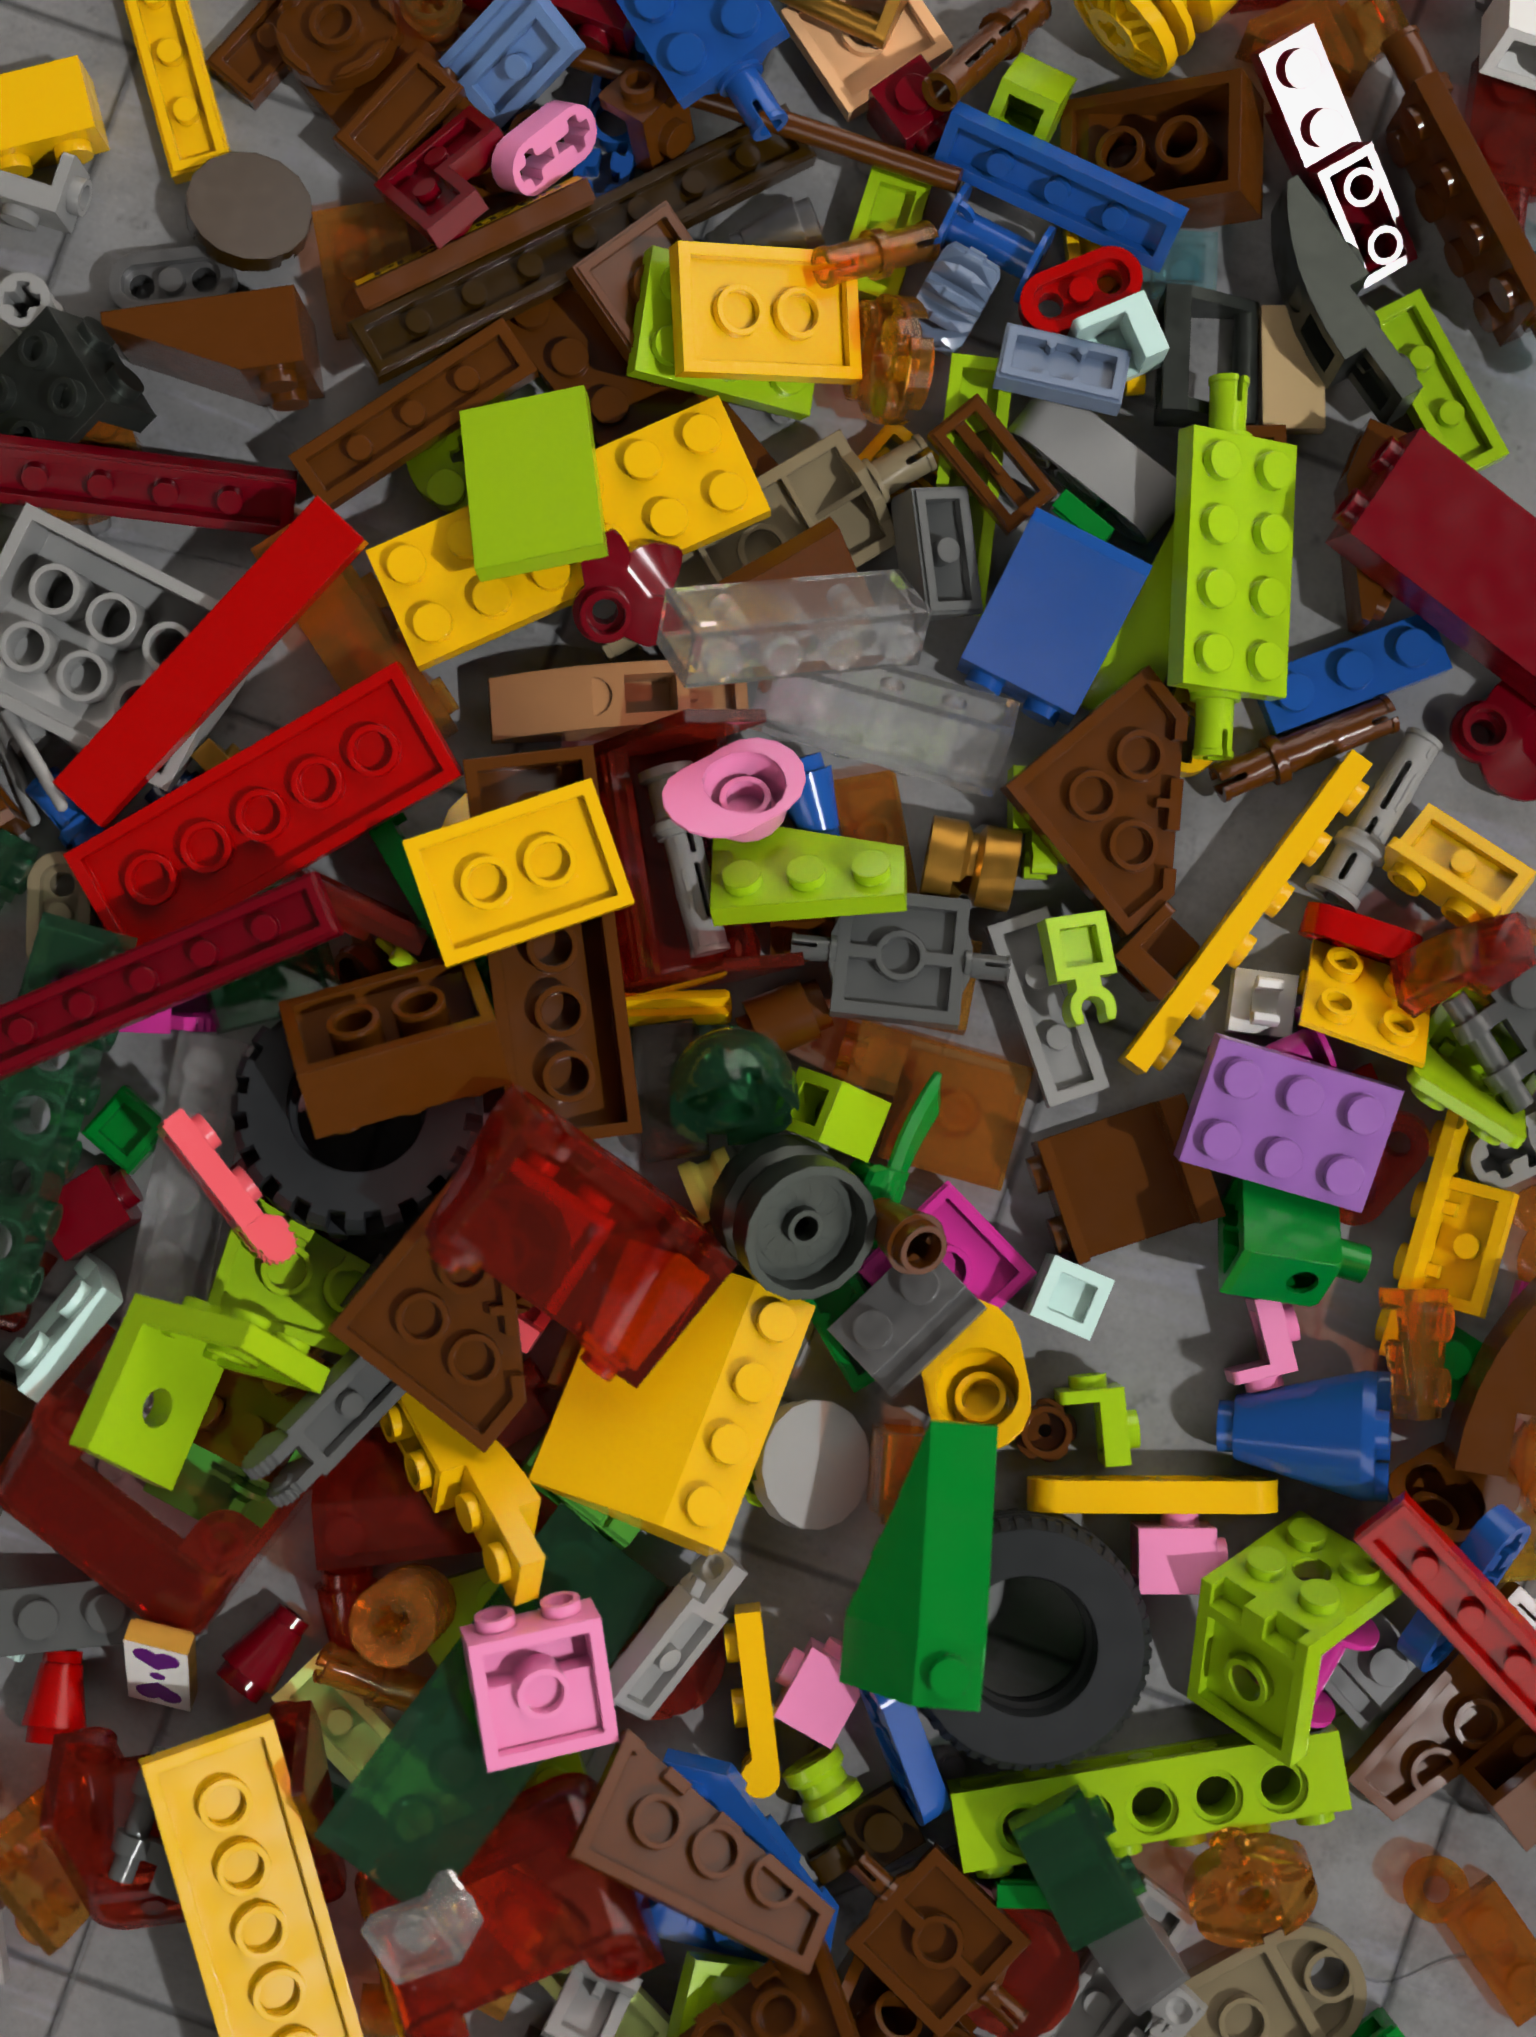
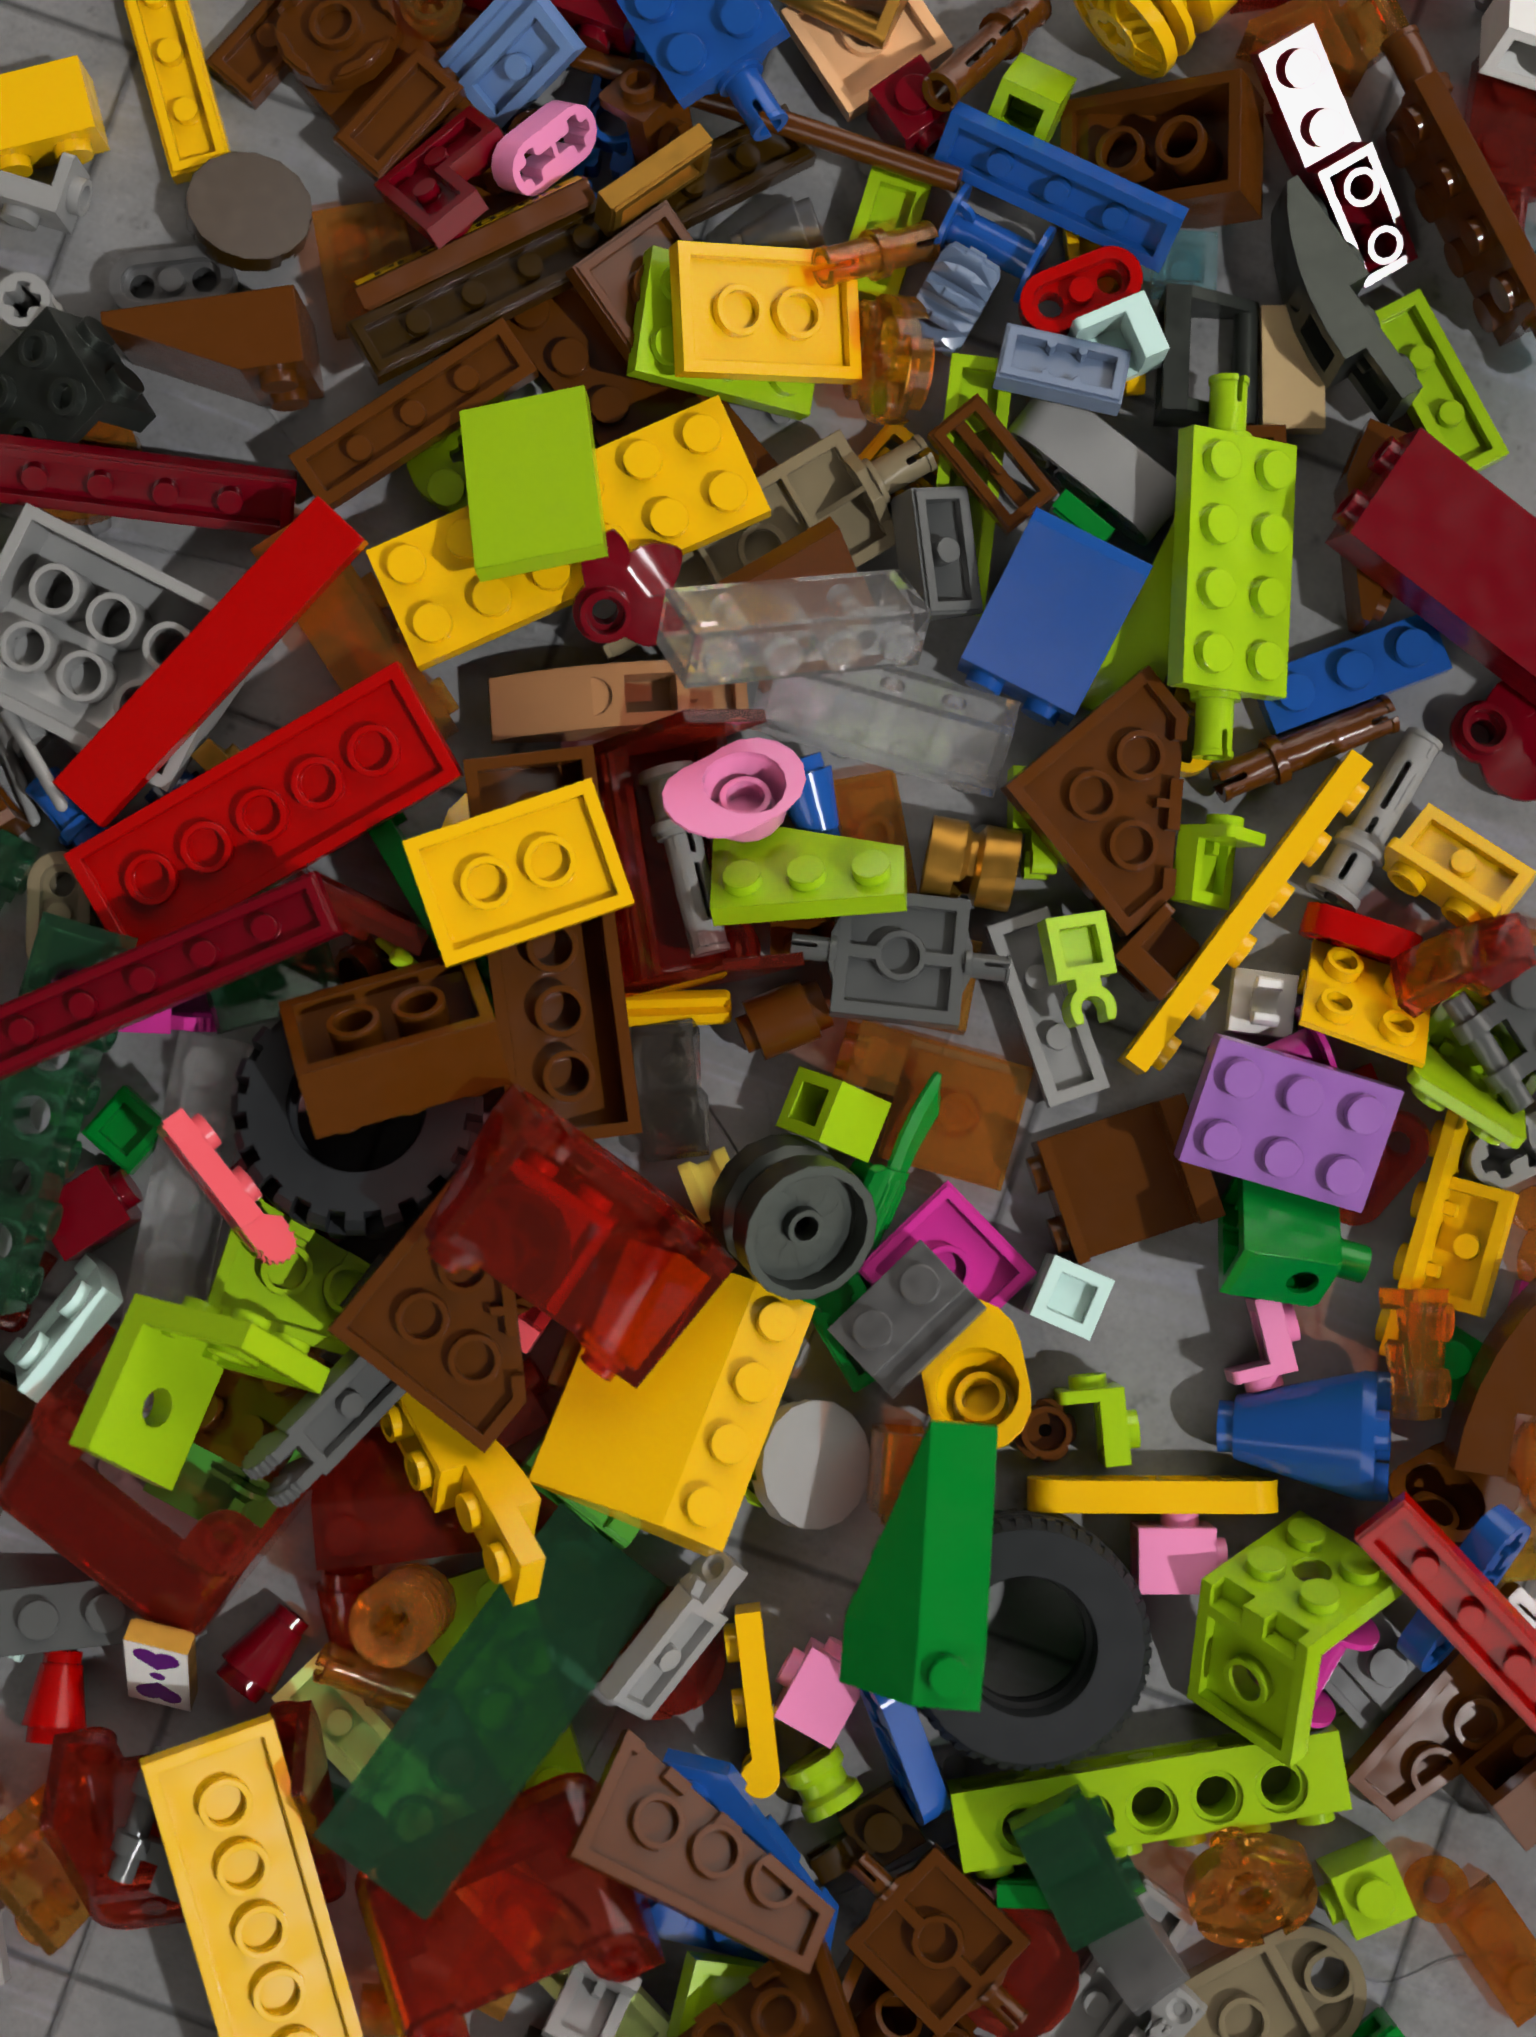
(425, 1931): clear bracket -> none
(539, 1680): bright pink plate -> none
(653, 181): none -> pearl gold tile
(732, 1086): clear green cylinder -> none
(908, 1237): reddish brown cone -> none
(1207, 859): none -> lime bracket
(1363, 1888): none -> lime brick

